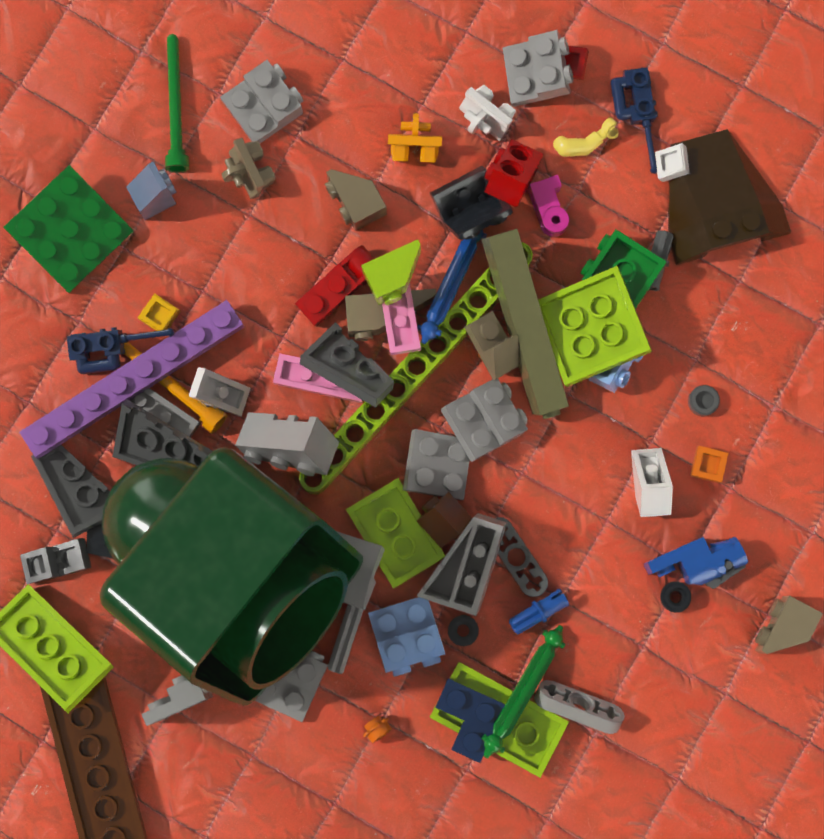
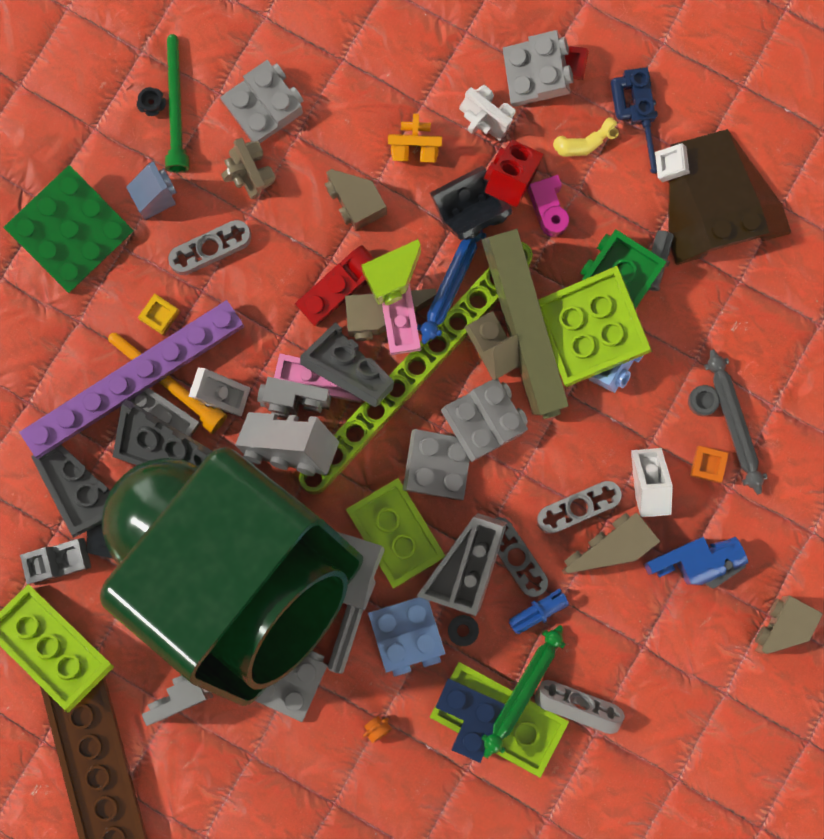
(108, 341): dark blue piece -> none
(151, 94): none -> black plate
(186, 248): none -> light grey beam
(285, 396): none -> light grey plate
(444, 519): reddish brown brick -> none
(602, 505): none -> light grey beam
(622, 545): none -> dark tan slope
(685, 597): black plate -> none
(735, 422): none -> dark grey wheel

